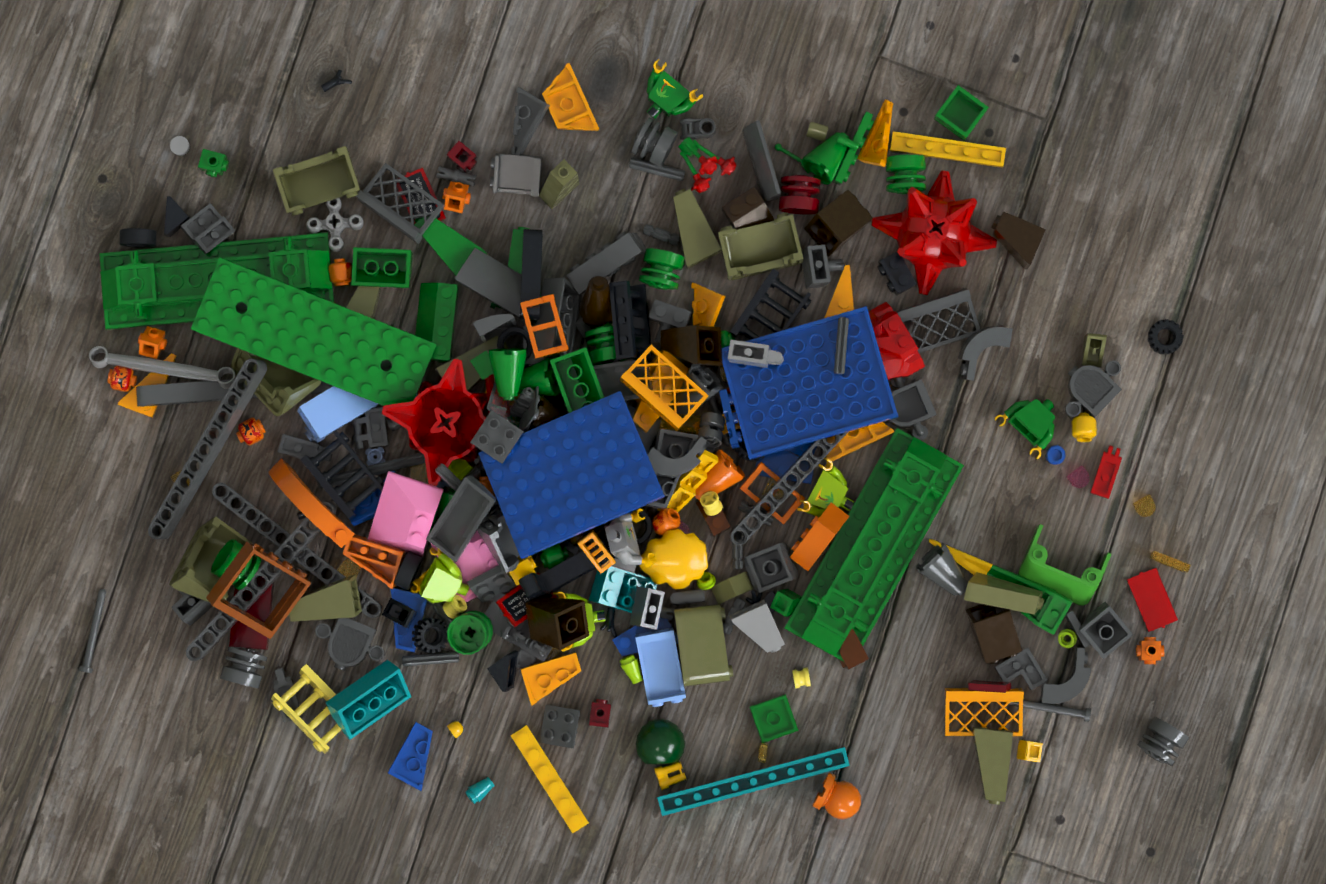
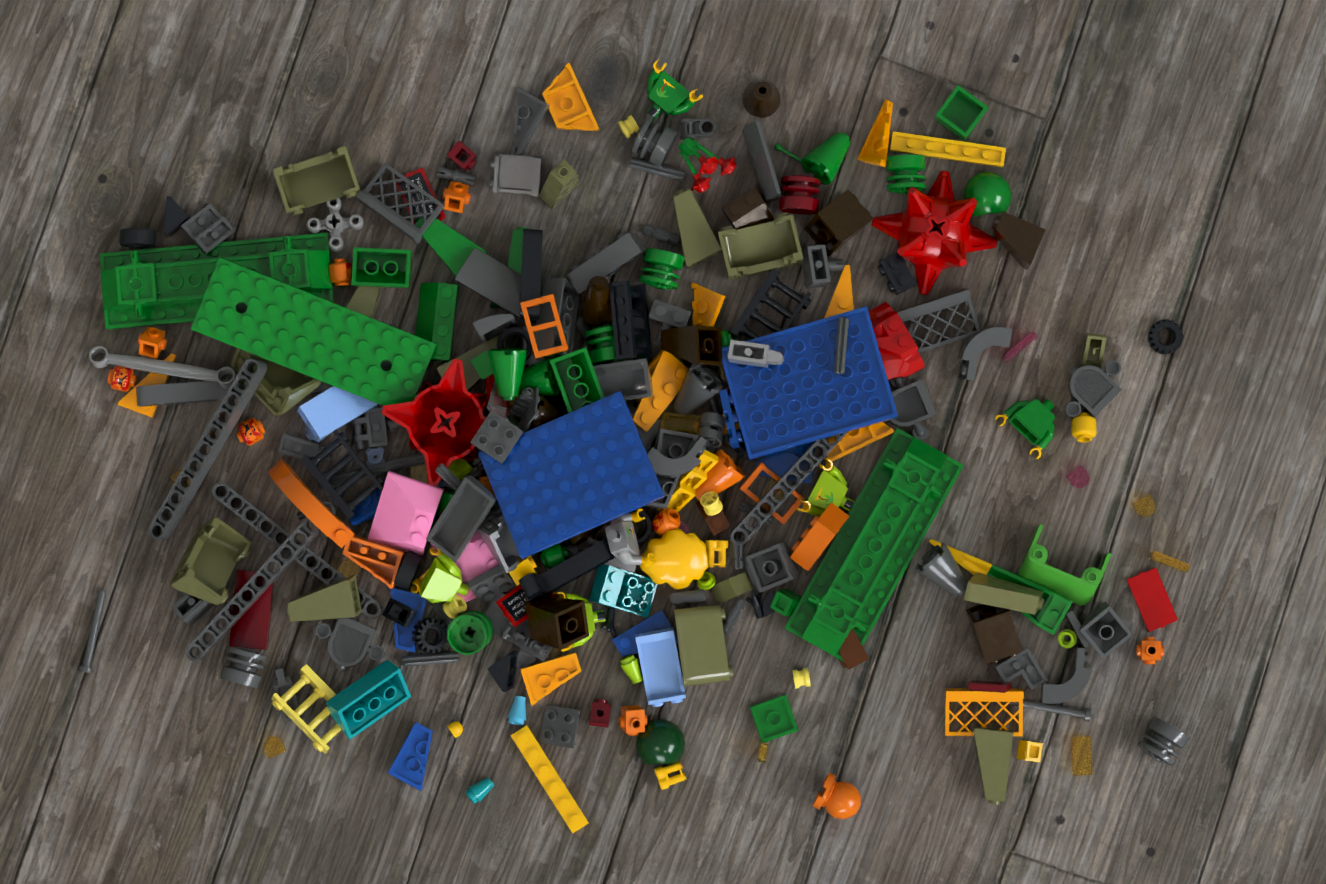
(179, 145): light grey tile -> none
(213, 163): green brick -> none
(227, 555): green wheel -> none
(274, 746): none -> clear yellow tile
(281, 610): dark orange window -> none
(335, 81): black bar -> none
(518, 711): none -> medium azure cone
(592, 535): light orange slope -> none
(628, 126): none -> light yellow wheel
(632, 719): none -> orange brick
(649, 608): dark grey brick -> none
(651, 399): light orange fence -> none
(716, 545): none -> yellow piece
(753, 781): teal brick -> none
(759, 625): light grey slope -> none
(761, 98): none -> dark brown cone
(817, 131): olive brick -> none
(857, 141): green plate -> none
(990, 192): none -> green cylinder
(1020, 346): none -> clear pink tile
(1055, 455): blue tile -> none
(1081, 756): none -> clear yellow tile
(1106, 473): red hinge -> none

